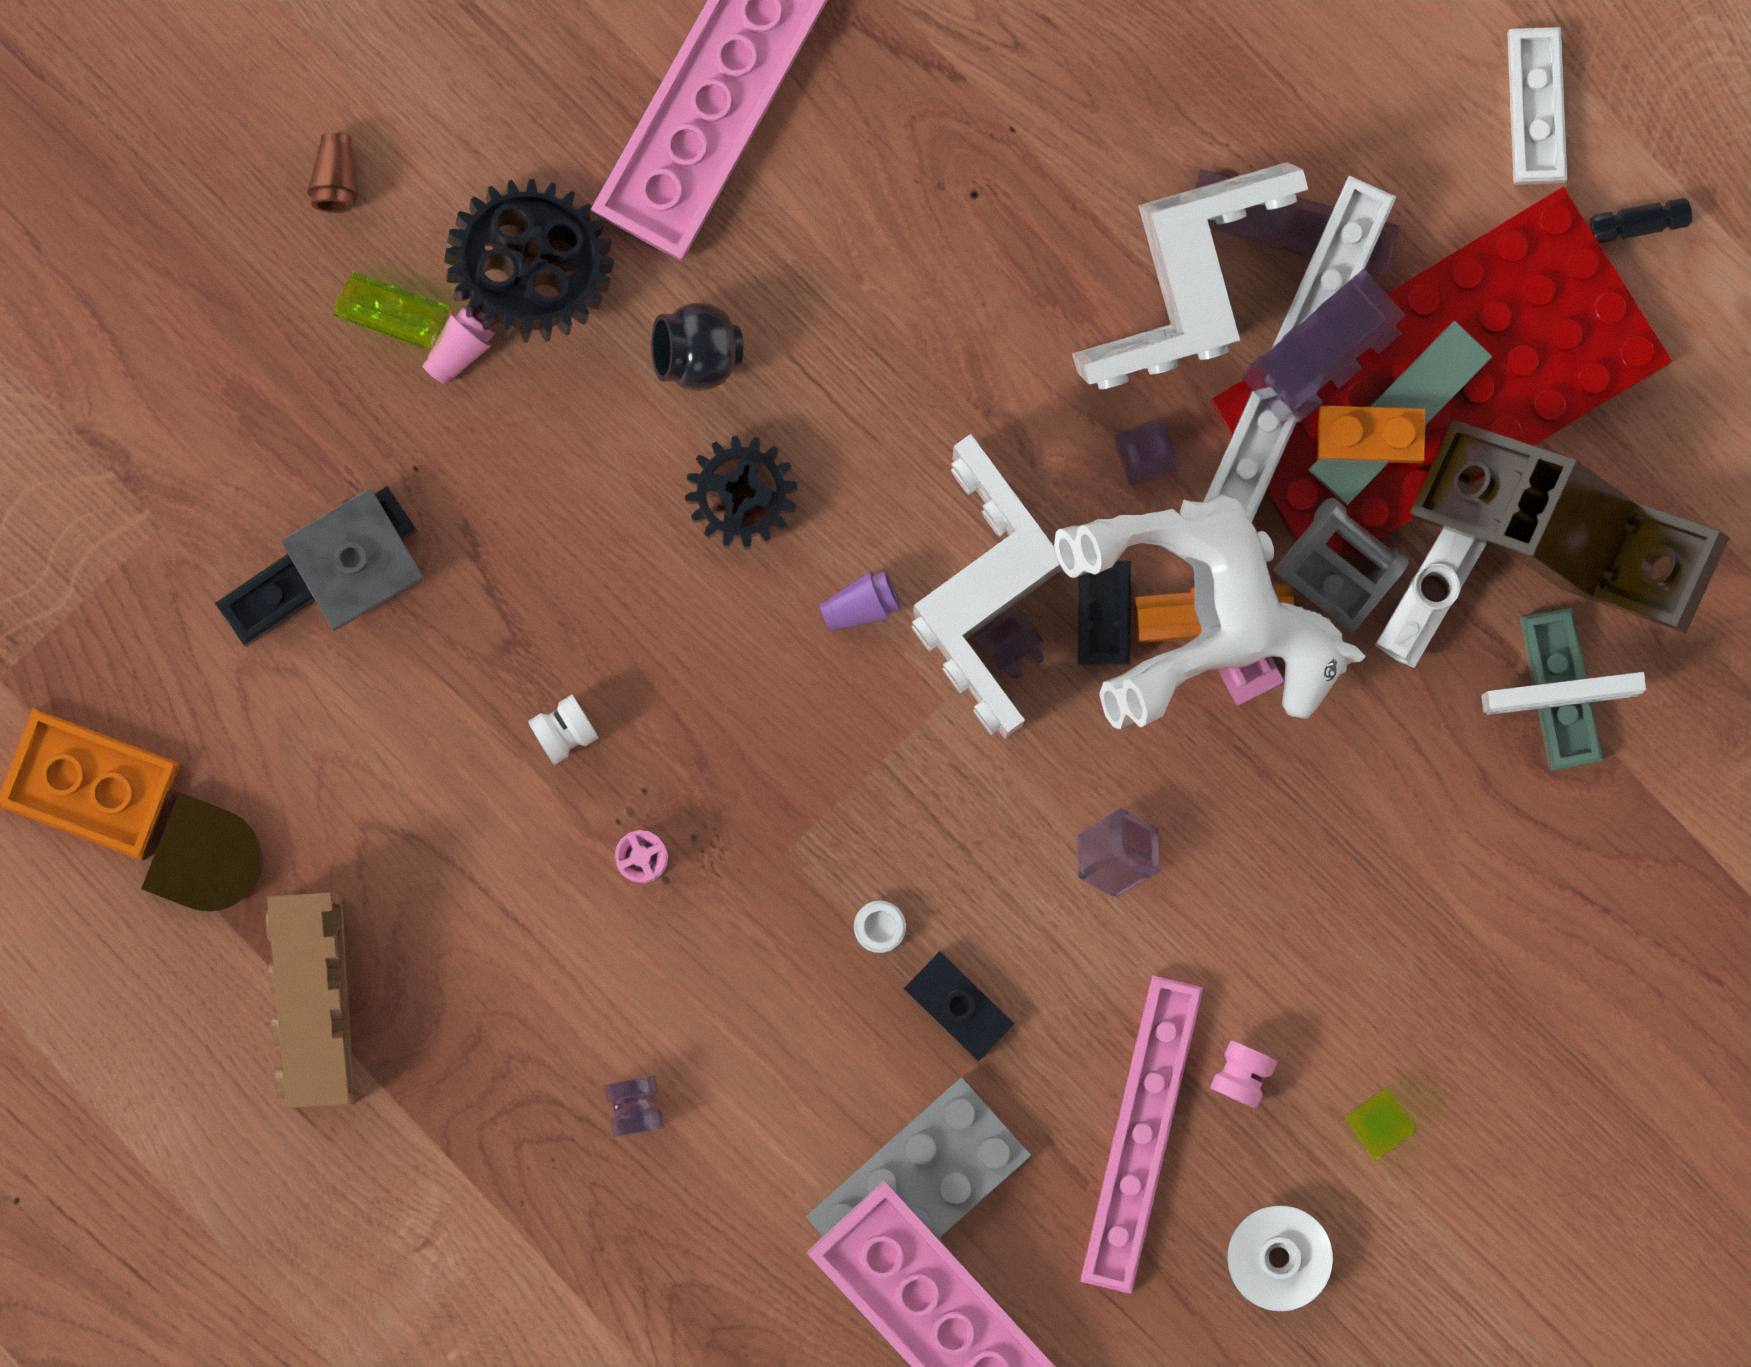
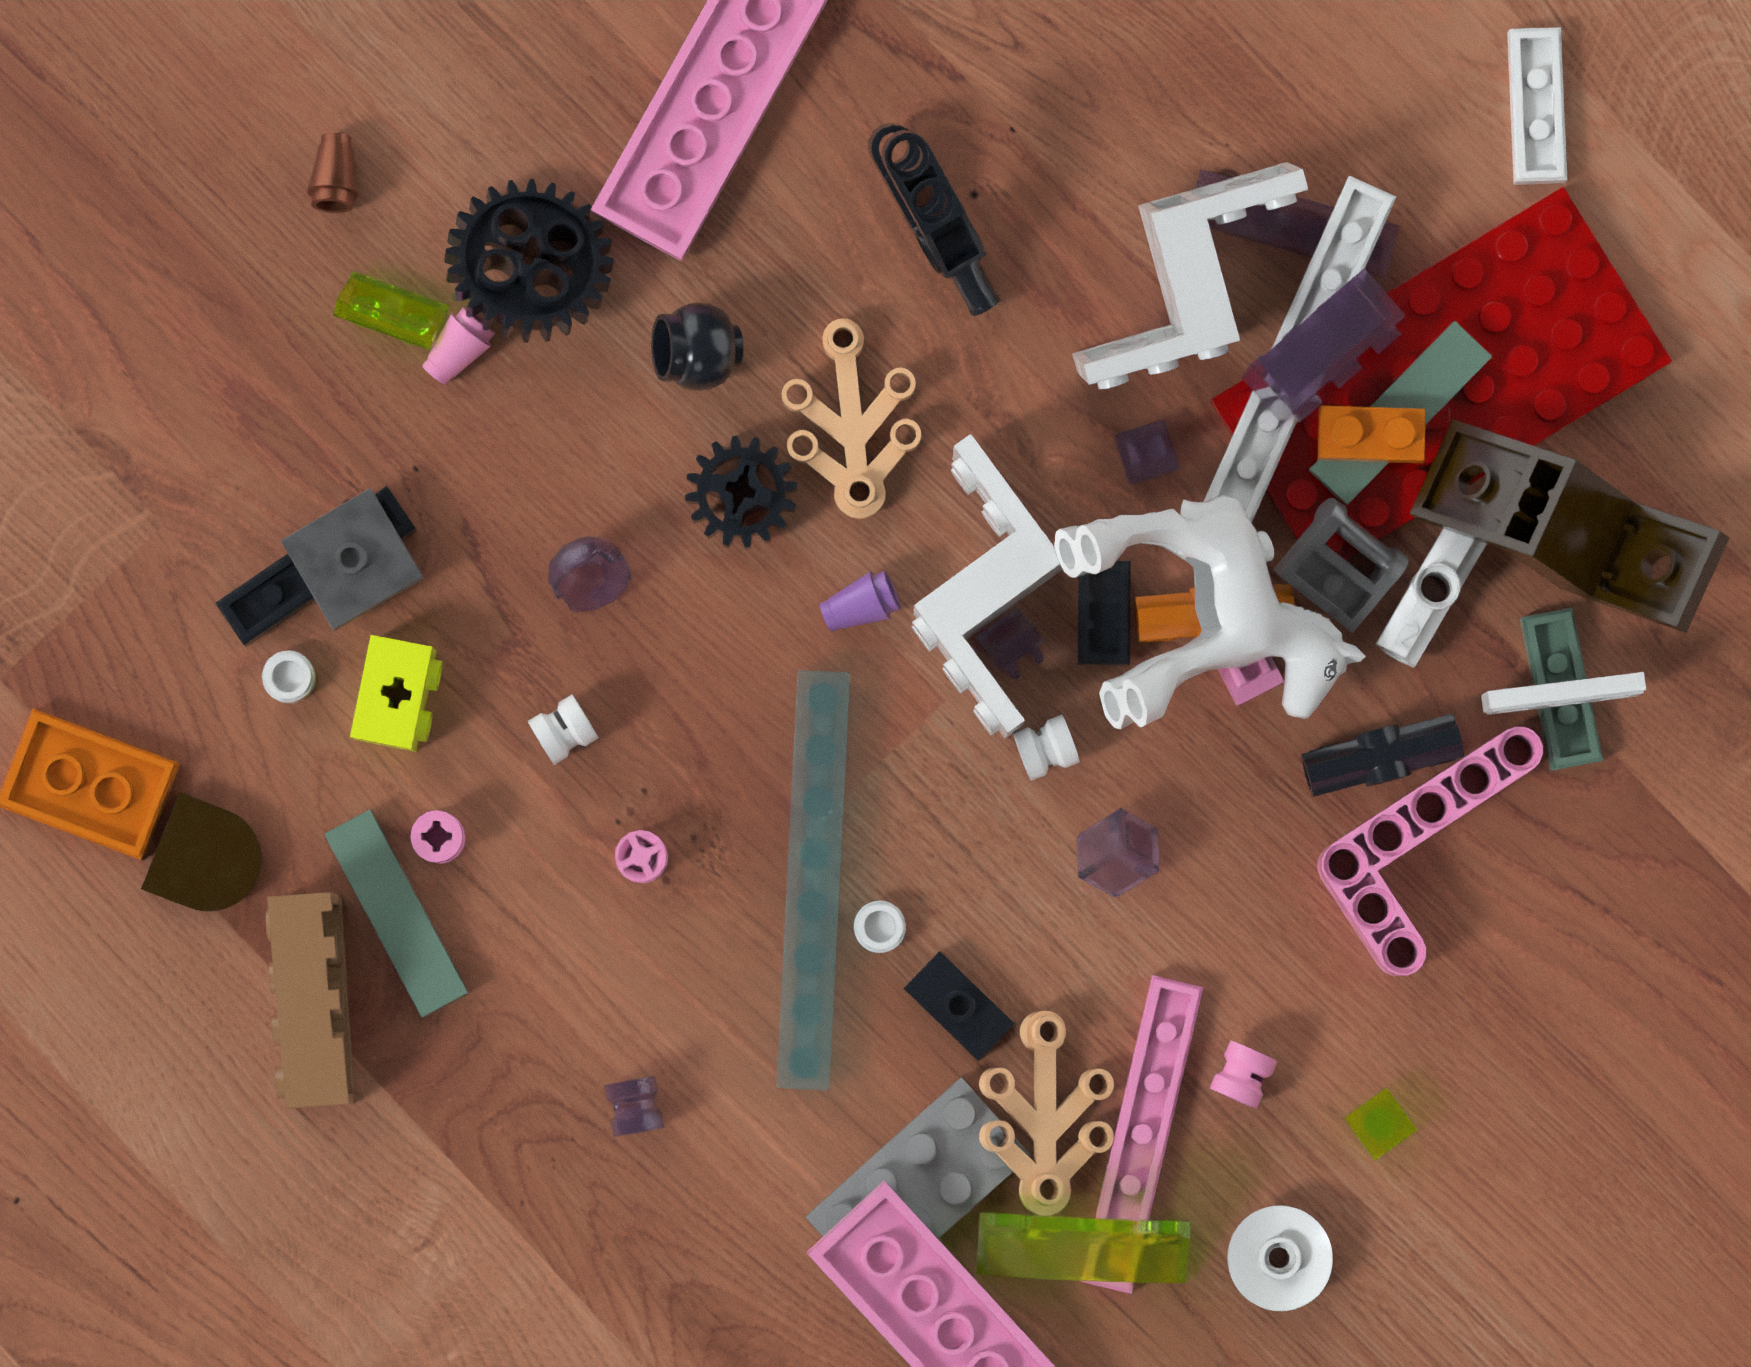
(289, 677): none -> white tile
(375, 715): none -> neon yellow brick
(396, 913): none -> sand green tile
(447, 845): none -> bright pink wheel
(588, 573): none -> clear purple hair
(813, 880): none -> clear light blue plate
(852, 428): none -> light nougat plant
(941, 222): none -> black piece
(1044, 1121): none -> light nougat plant
(1045, 748): none -> white wheel
(1082, 1248): none -> clear neon green windscreen
(1382, 755): none -> black piece
(1413, 831): none -> bright pink beam
(1641, 220): black axle -> none

